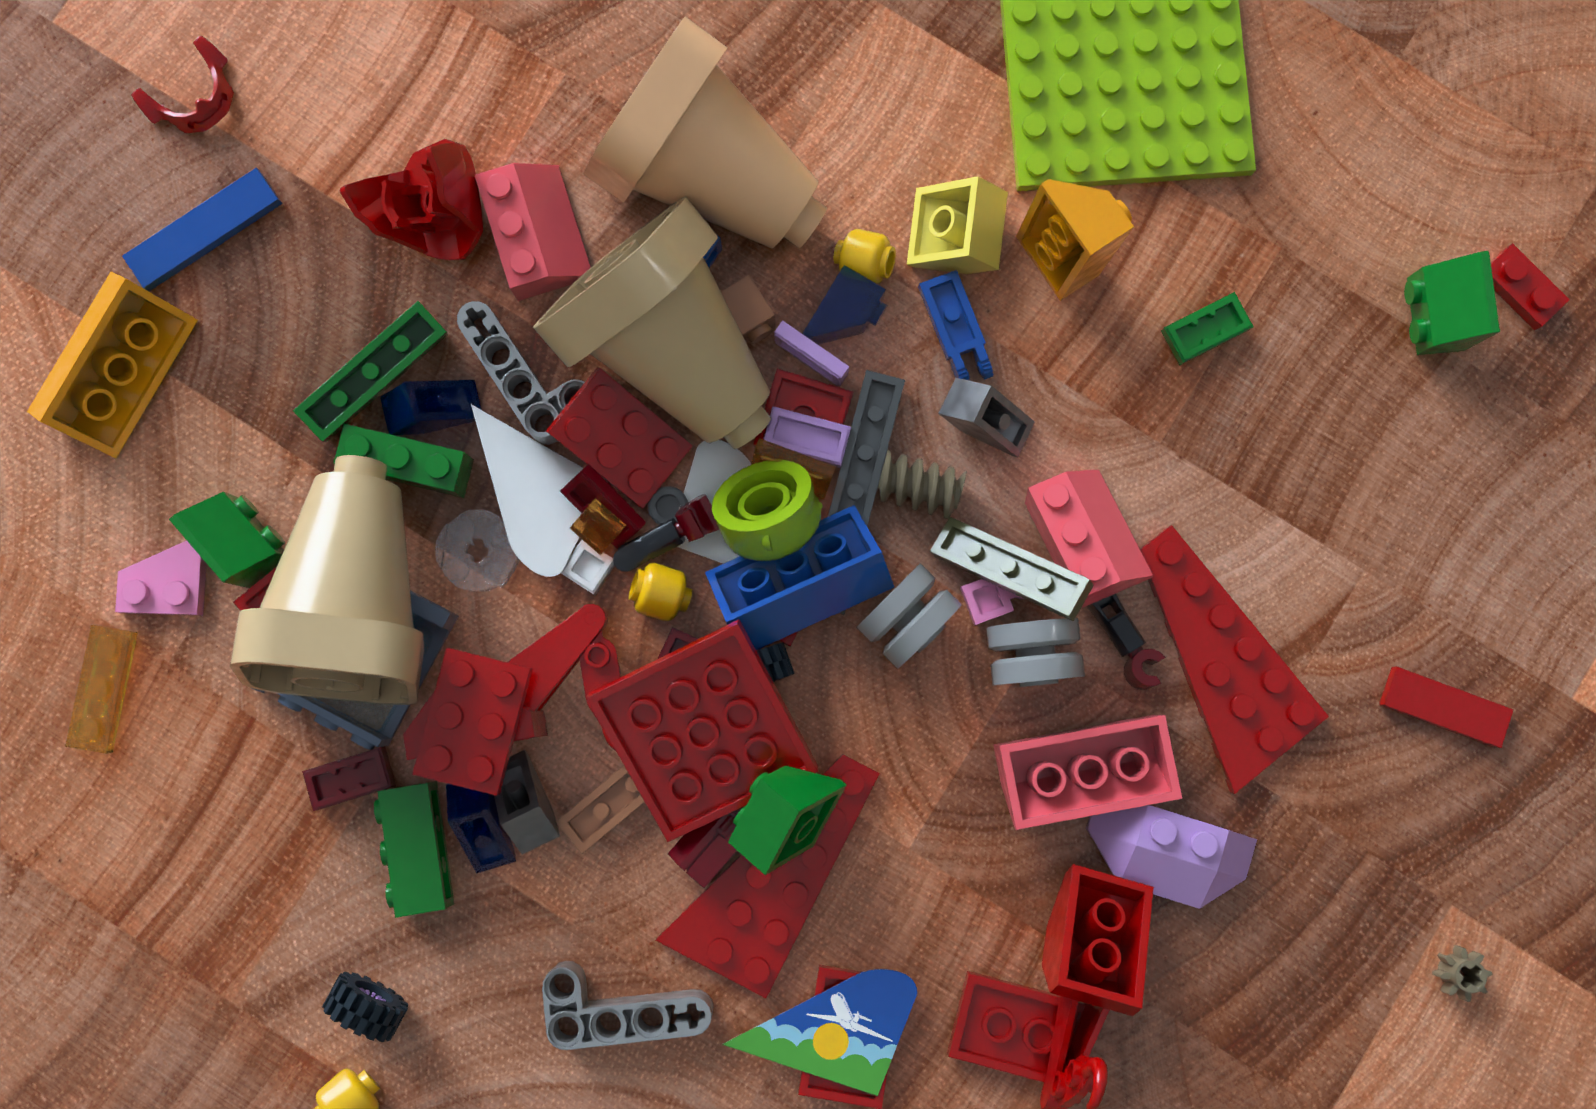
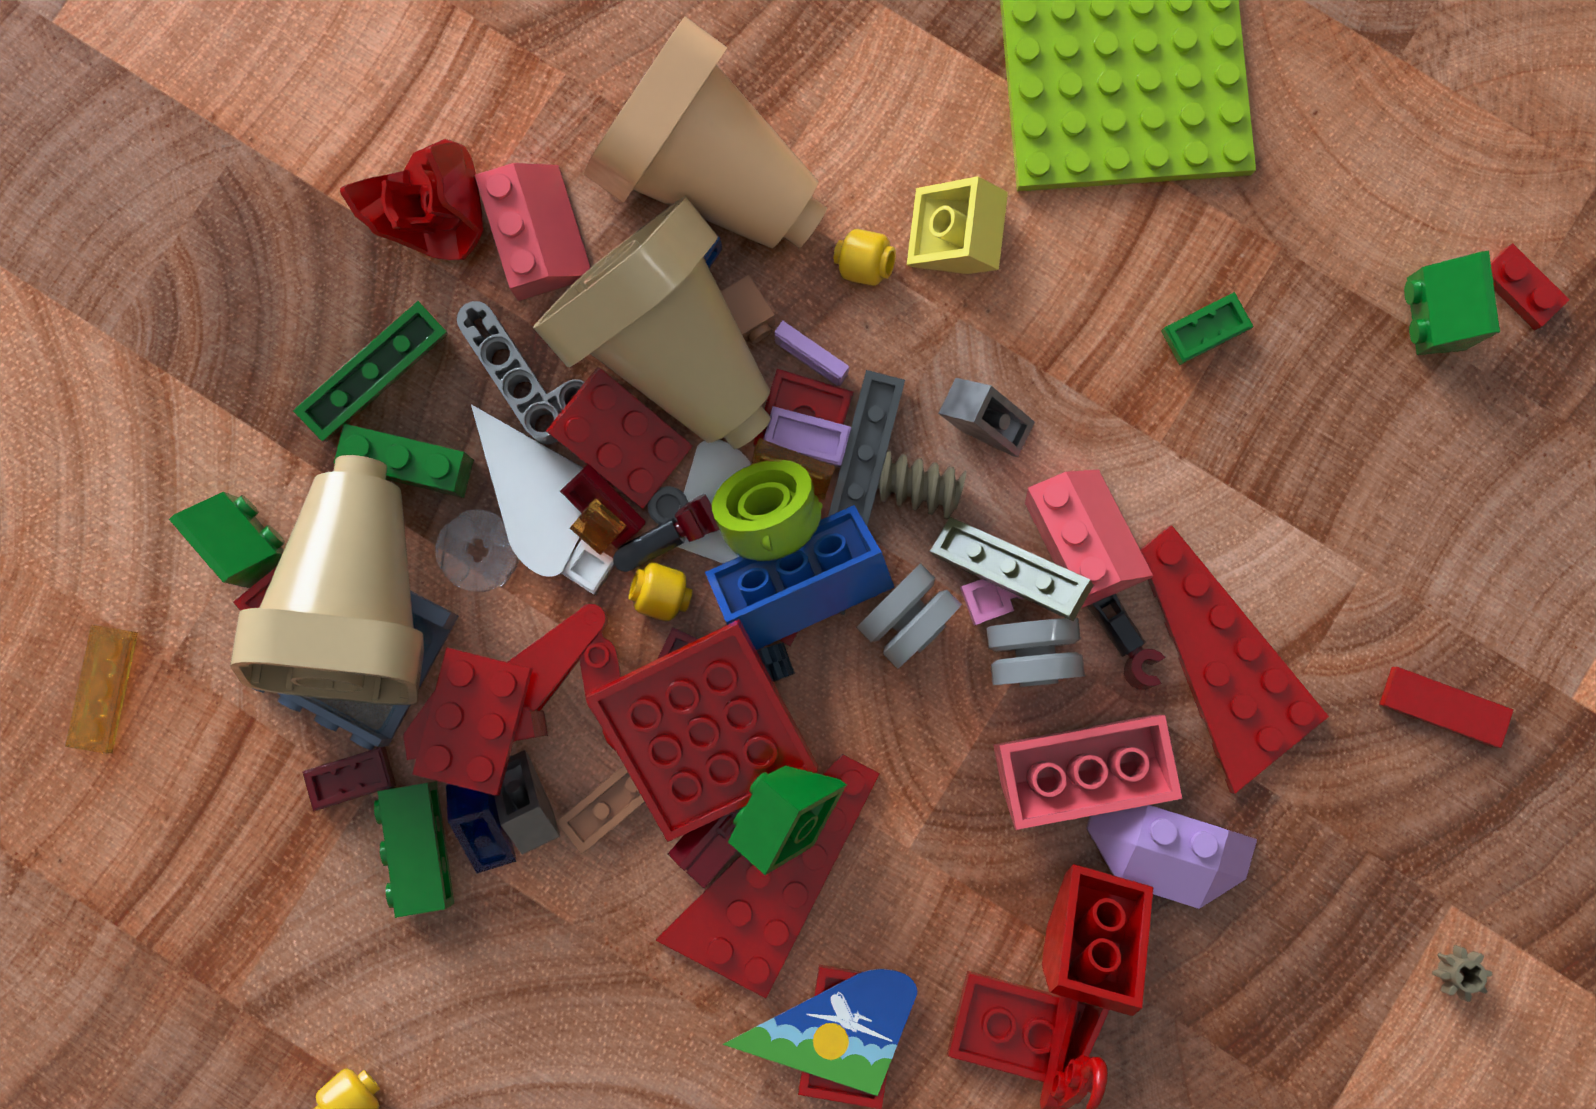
(112, 365): light orange slope -> none
(164, 583): bright pink wing -> none
(202, 229): blue tile -> none
(207, 111): red helmet -> none
(365, 1006): black bush -> none
(429, 406): clear blue slope -> none
(627, 1008): light grey beam -> none
(846, 308): clear blue slope -> none
(955, 323): blue hinge -> none
(1073, 233): light orange slope -> none

